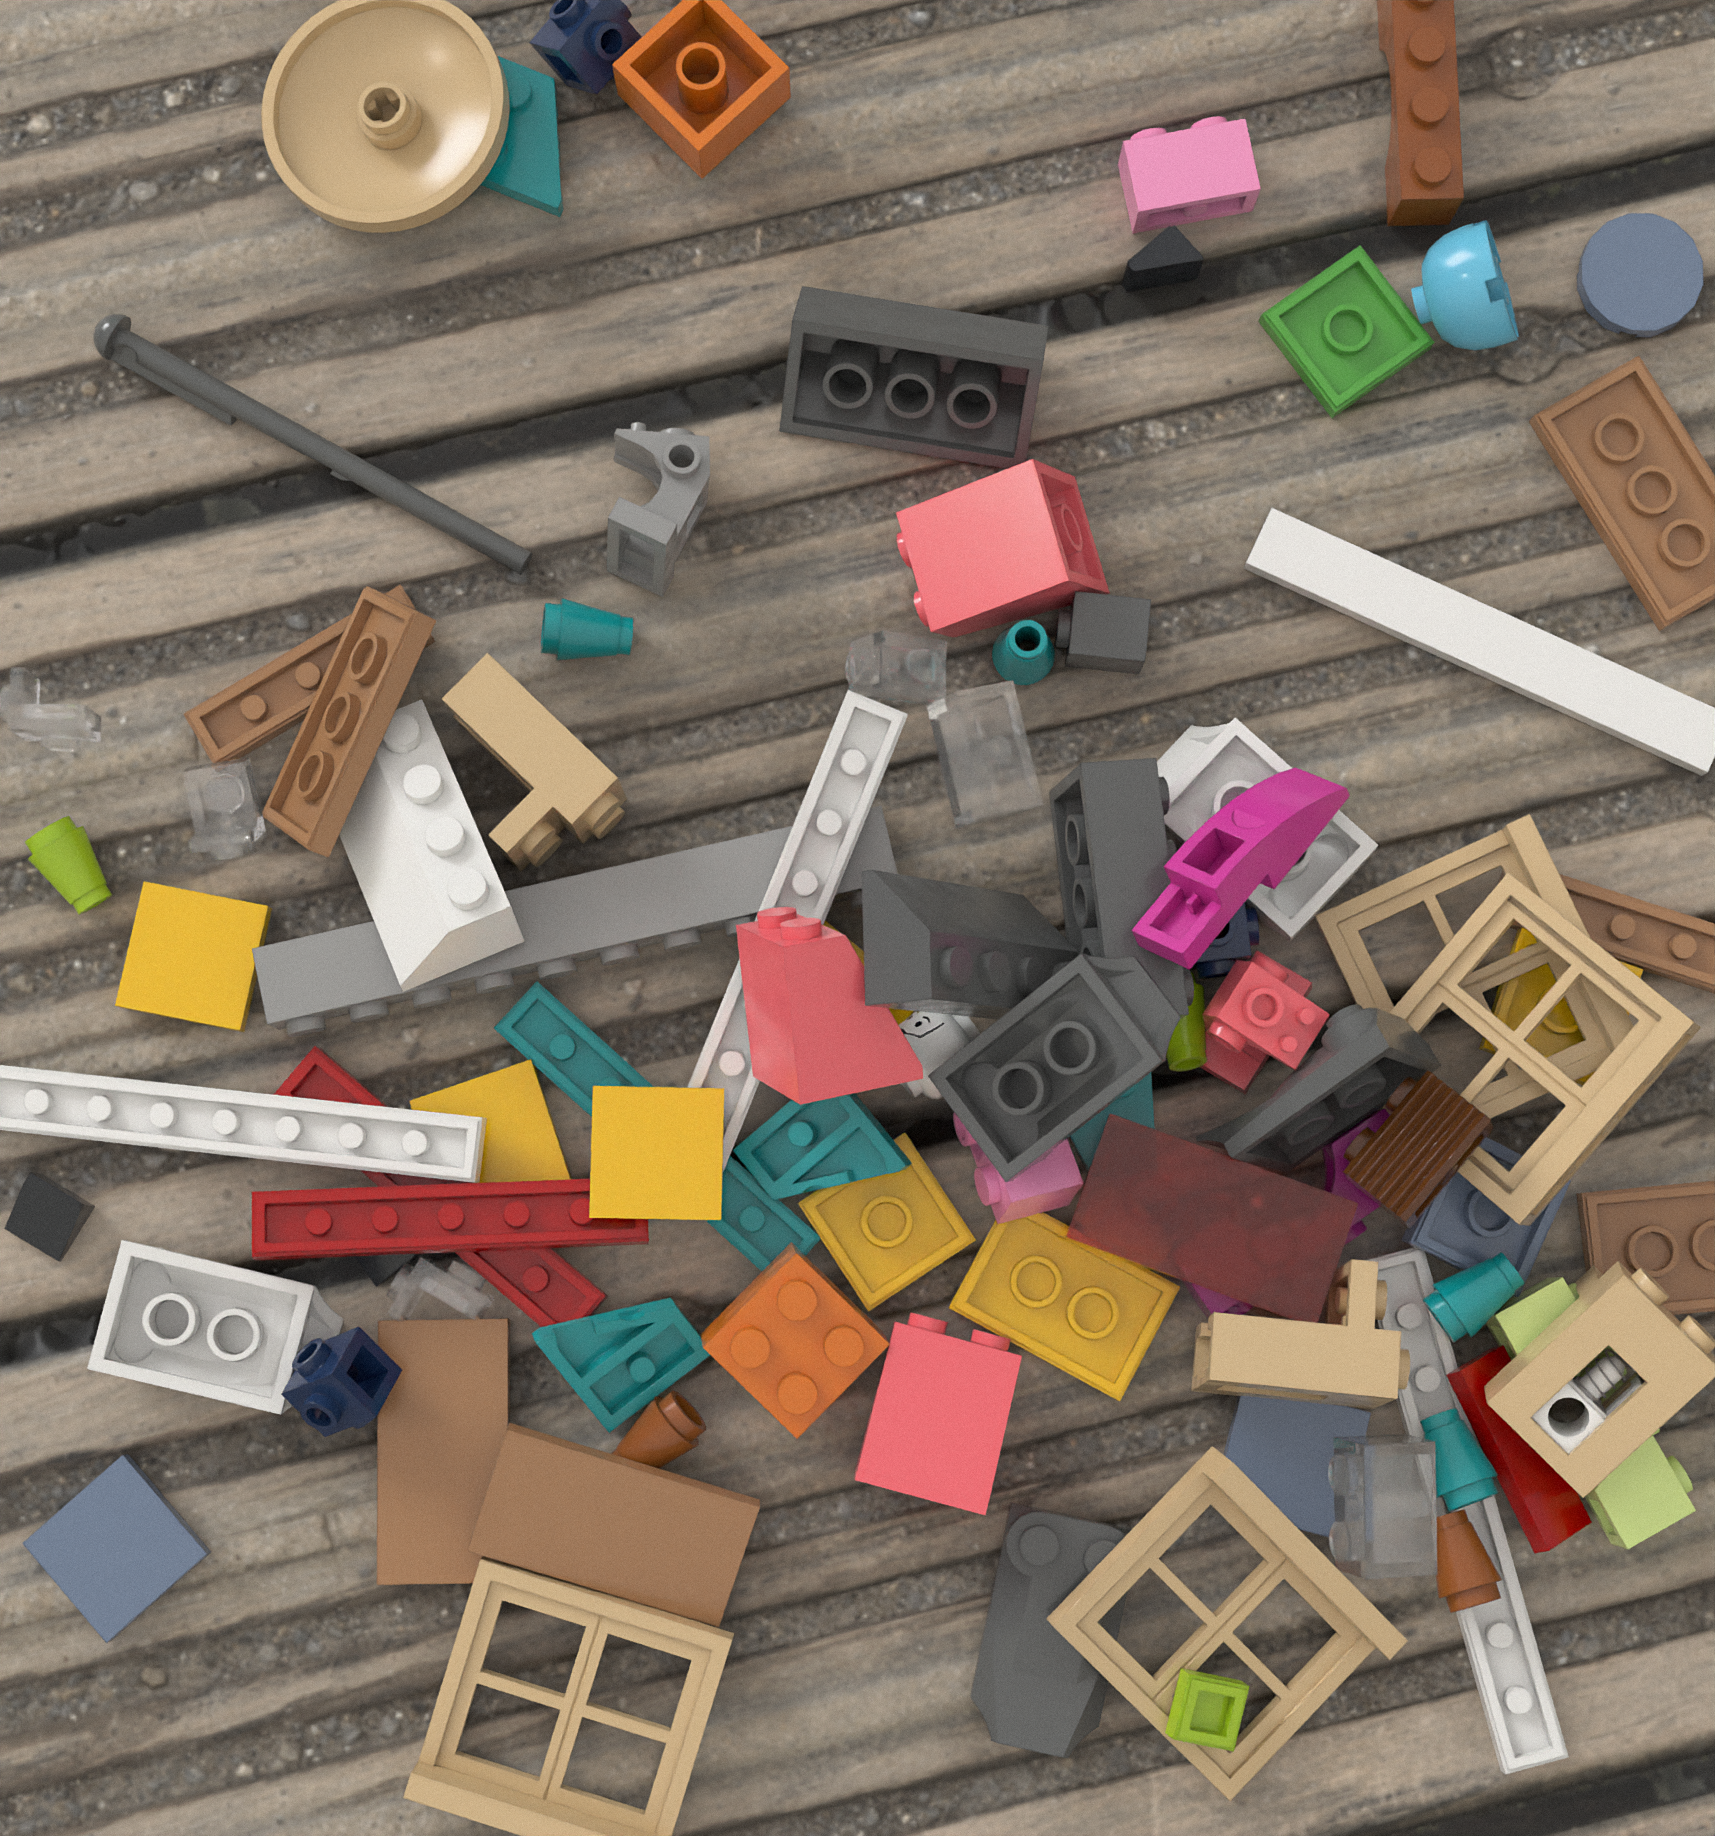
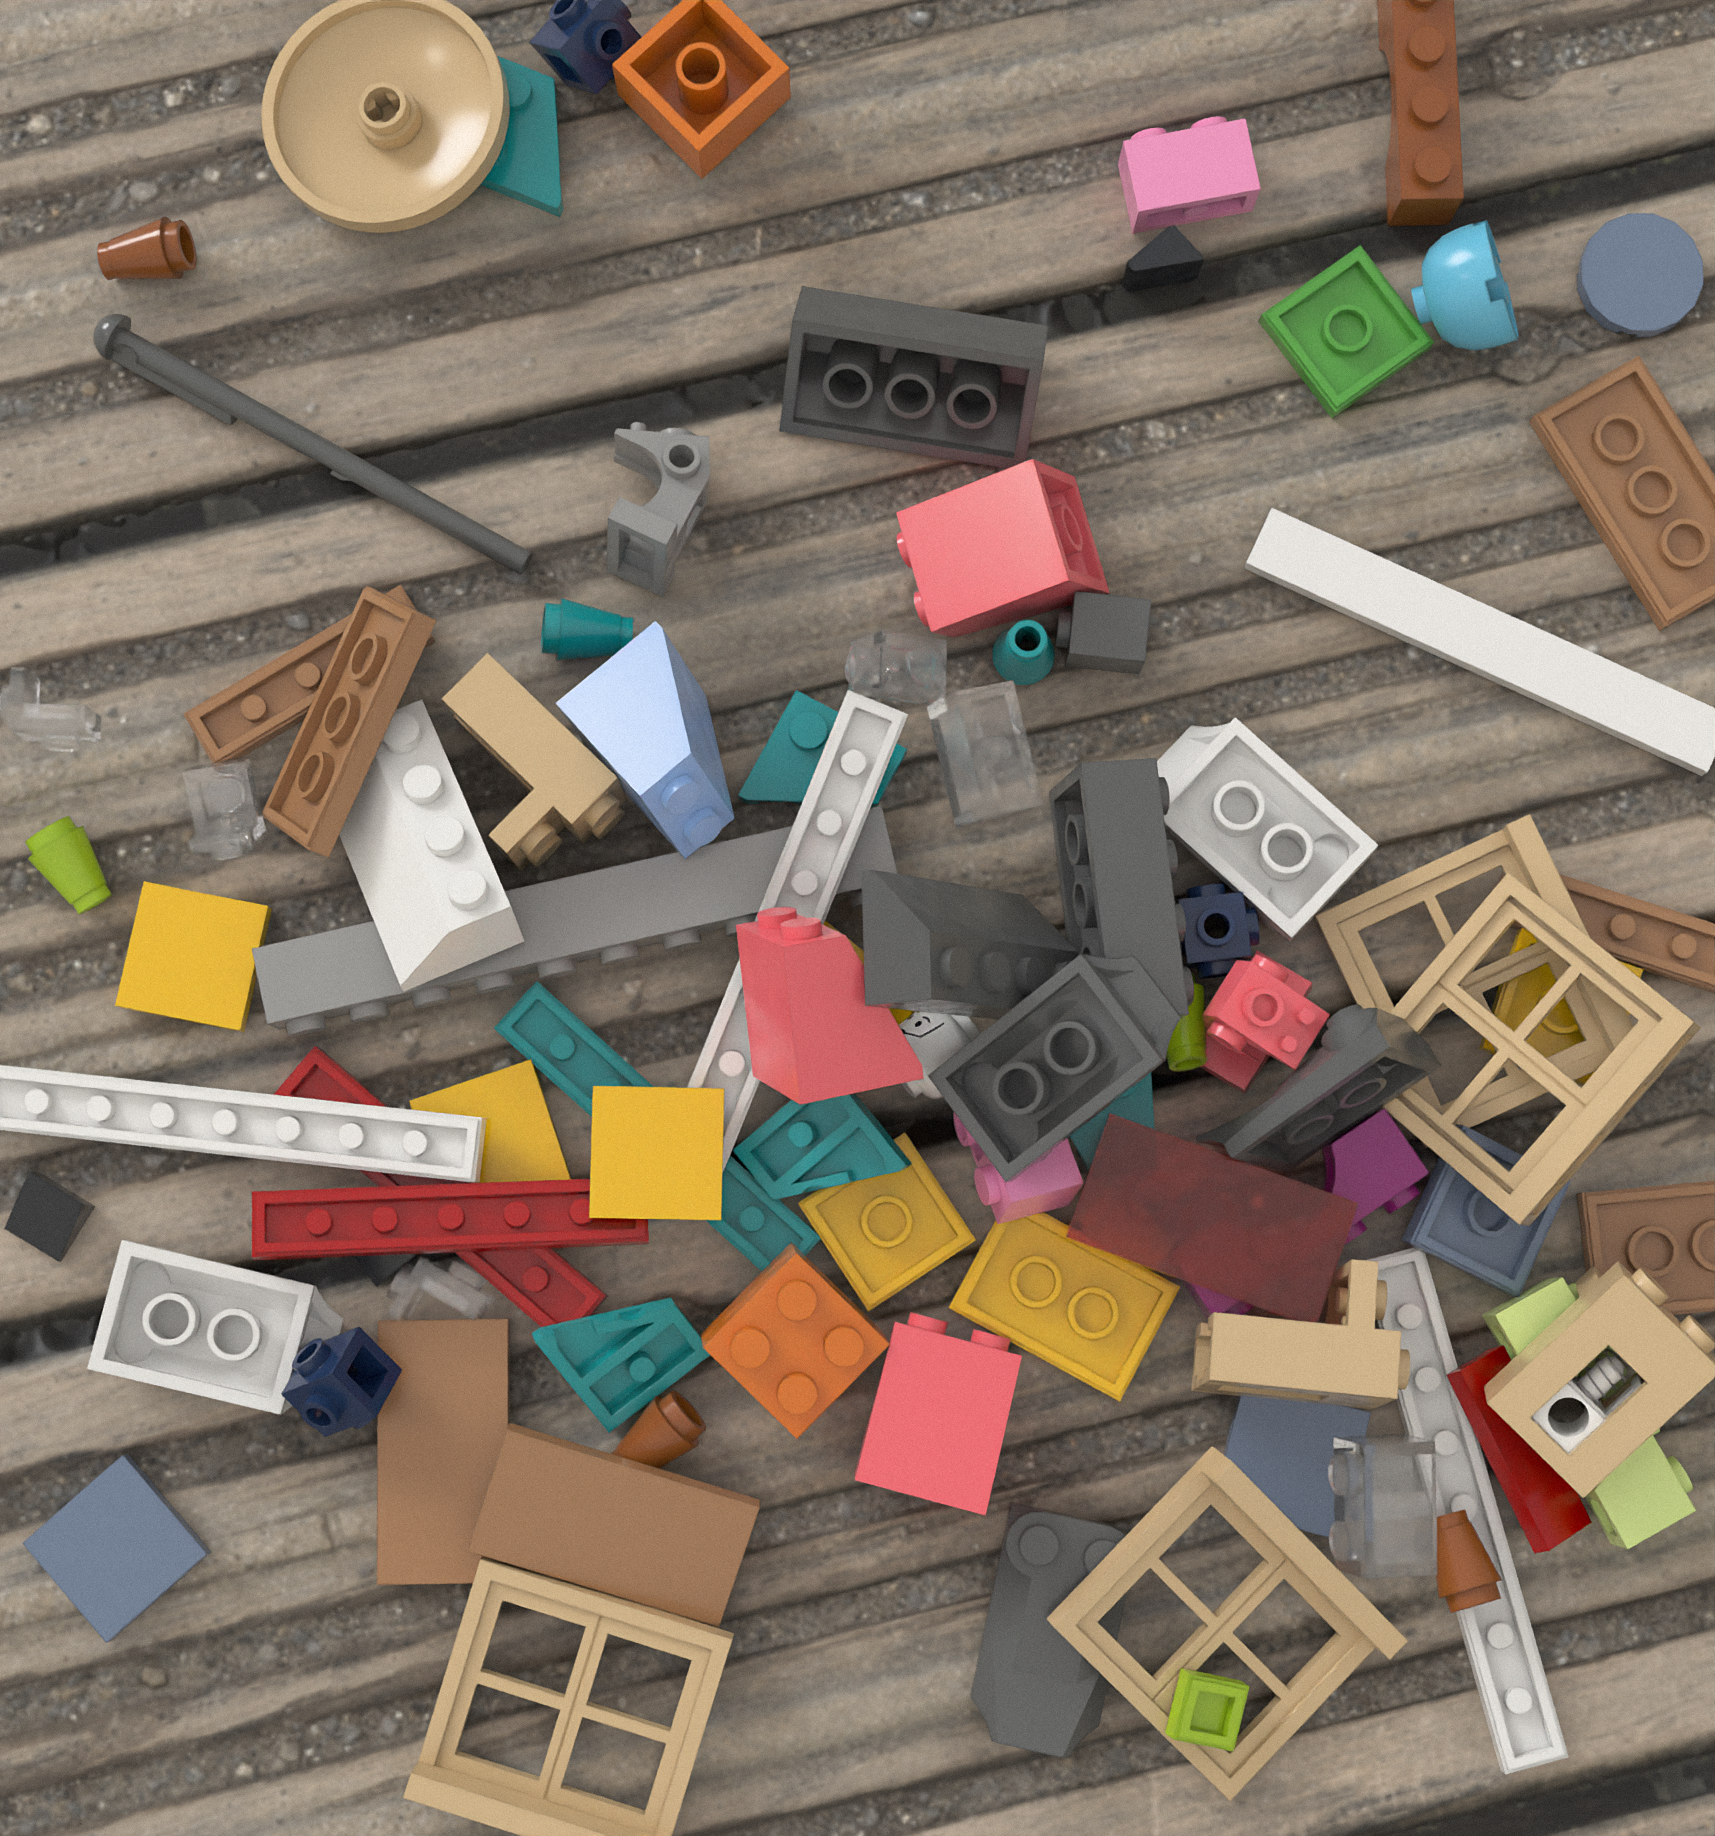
(149, 252): none -> dark orange cone
(657, 736): none -> light blue slope
(794, 752): none -> teal wing
(1232, 853): dark pink slope -> none
(1416, 1147): reddish brown brick -> none
(1462, 1467): teal cone -> none
(1473, 1296): teal cone -> none

